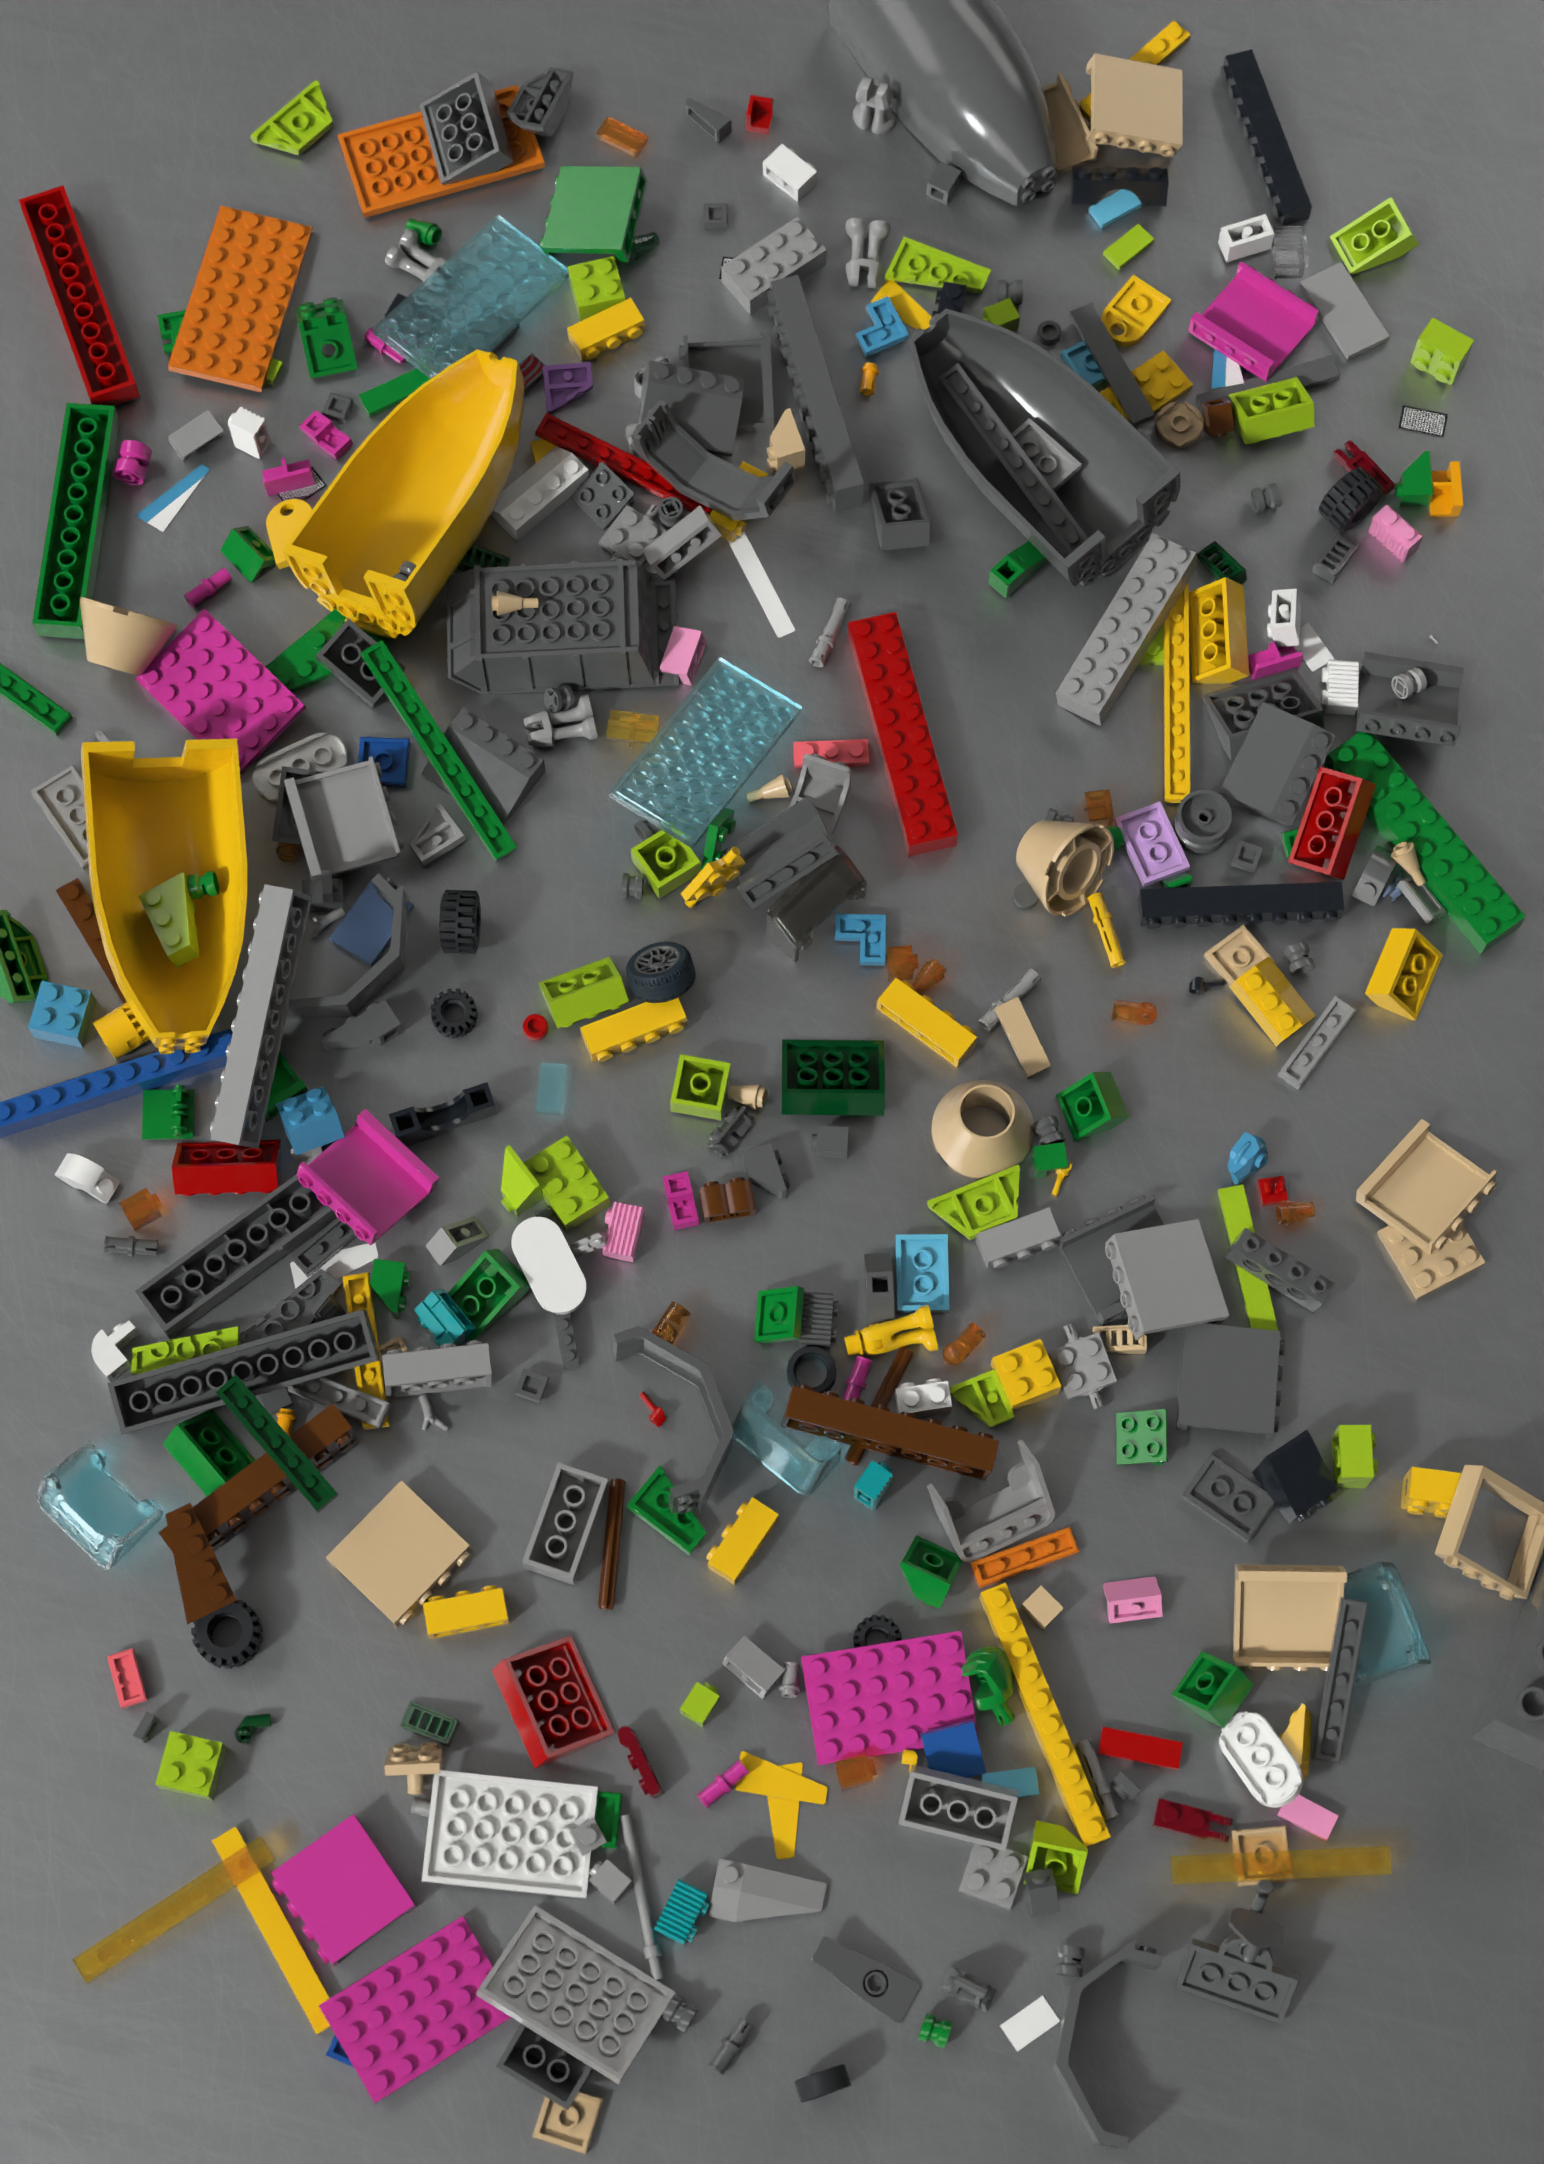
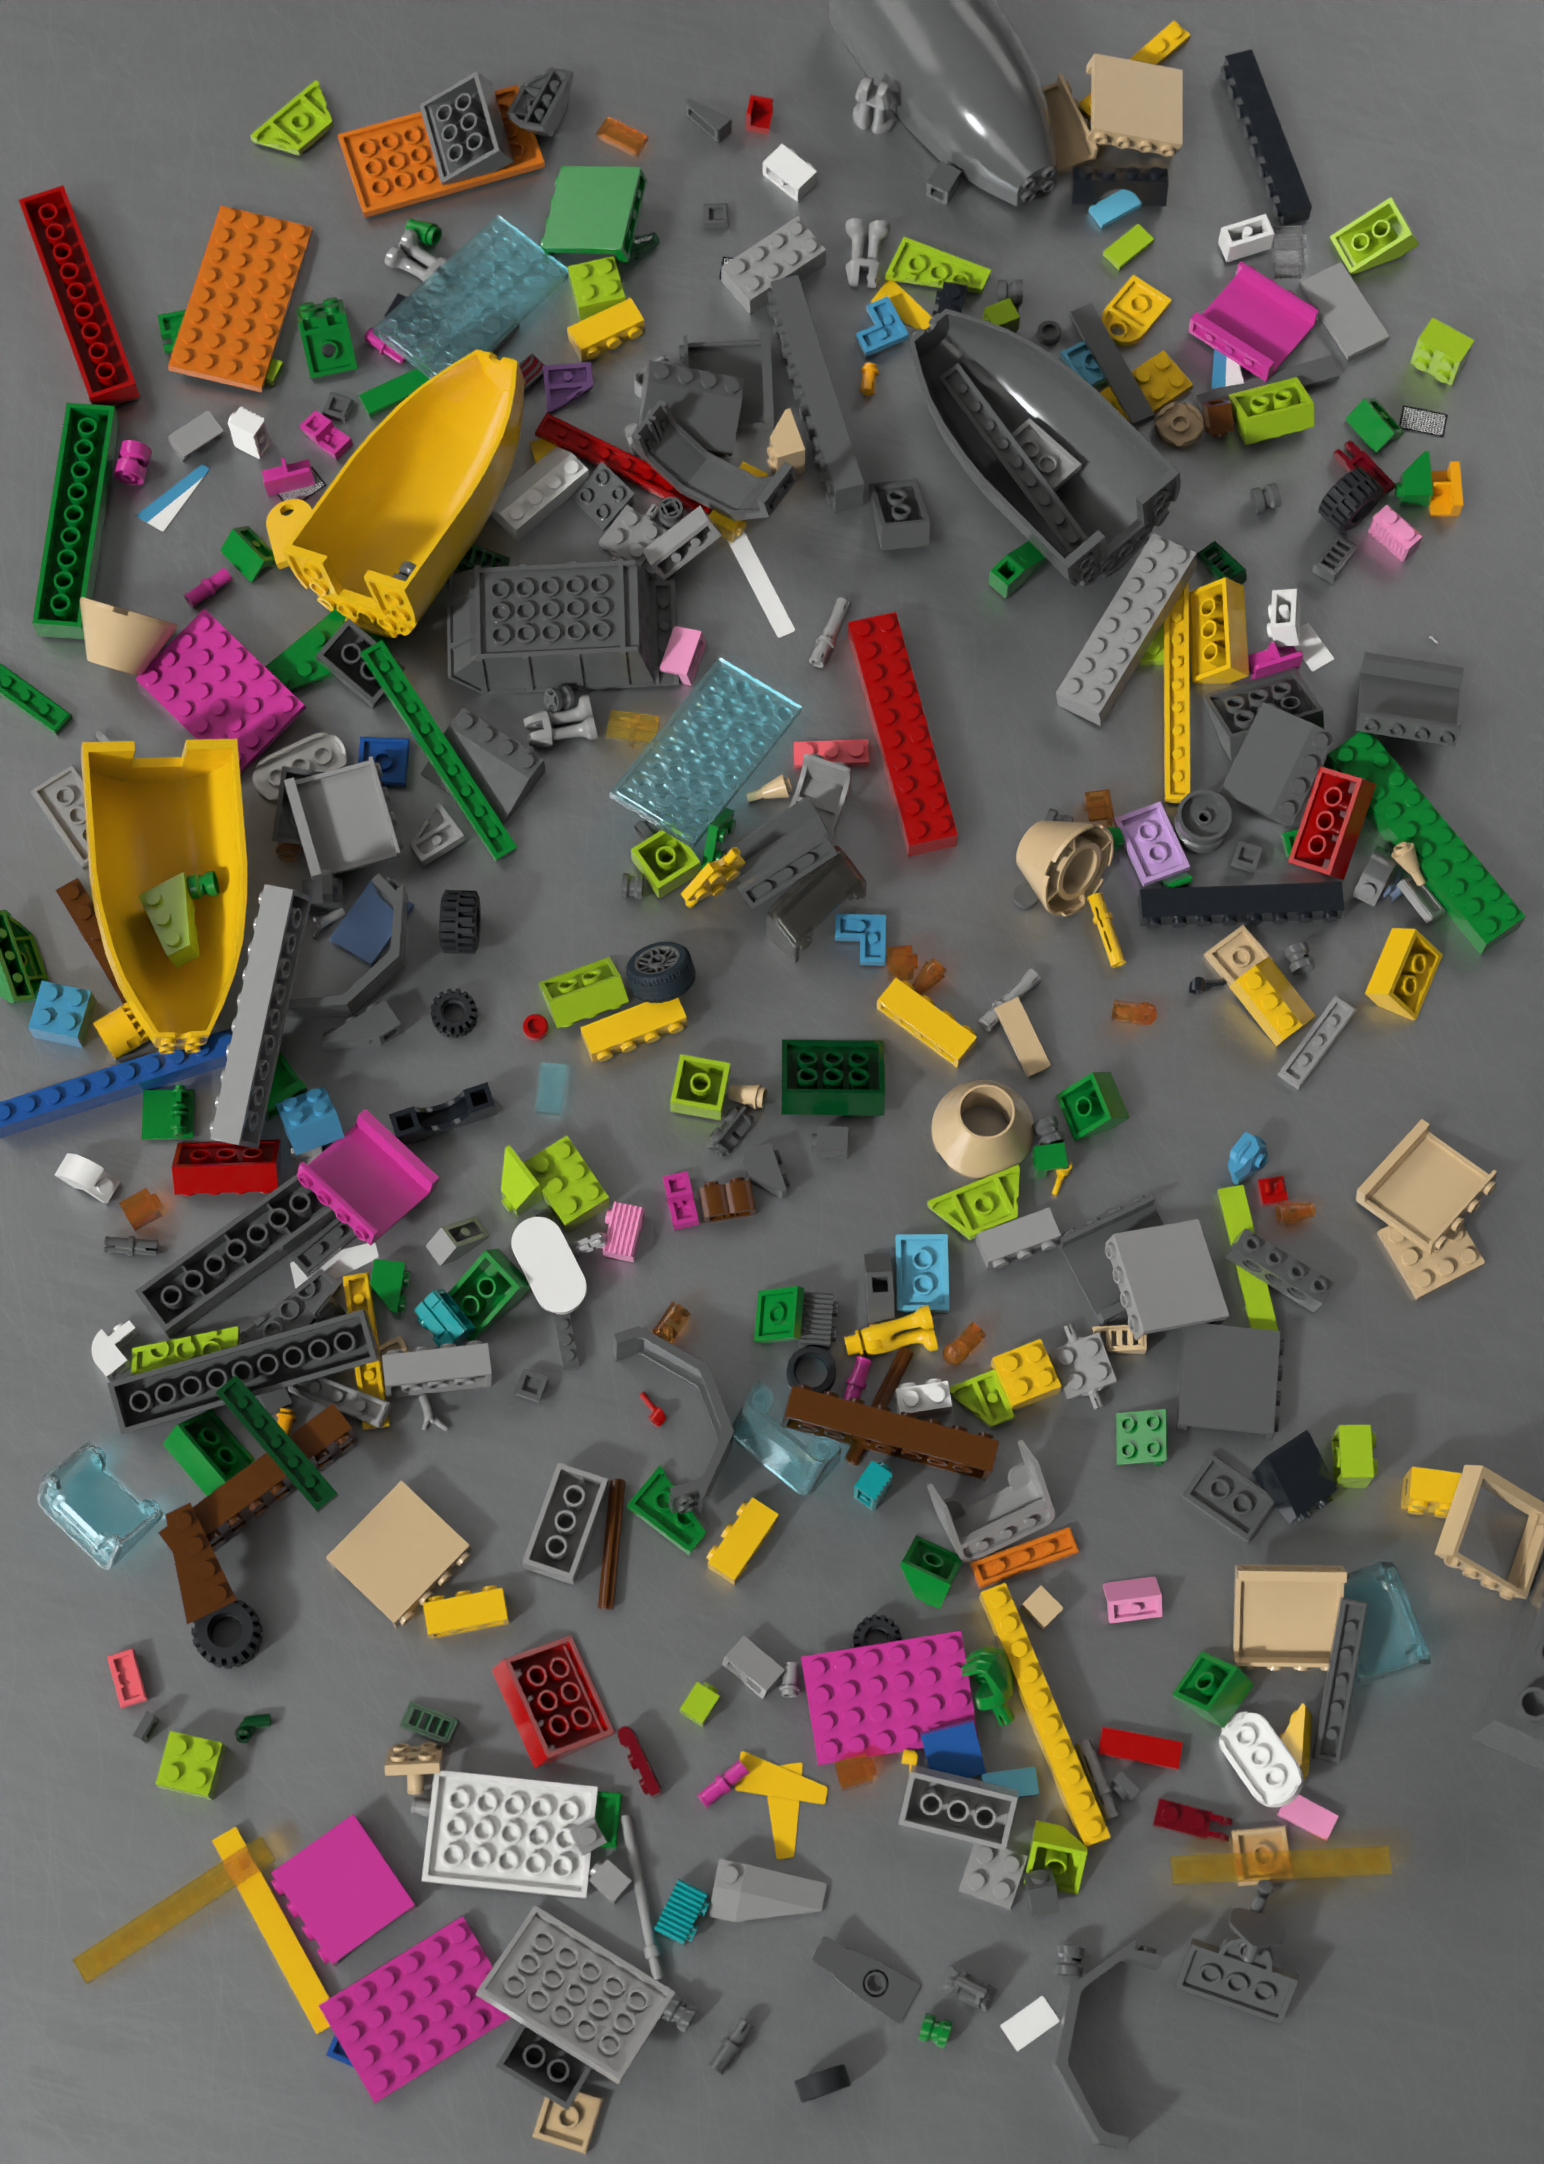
(507, 603): tan cone -> none
(1341, 687): white brick -> none
(1374, 424): none -> green panel
(1410, 682): light grey wheel -> none

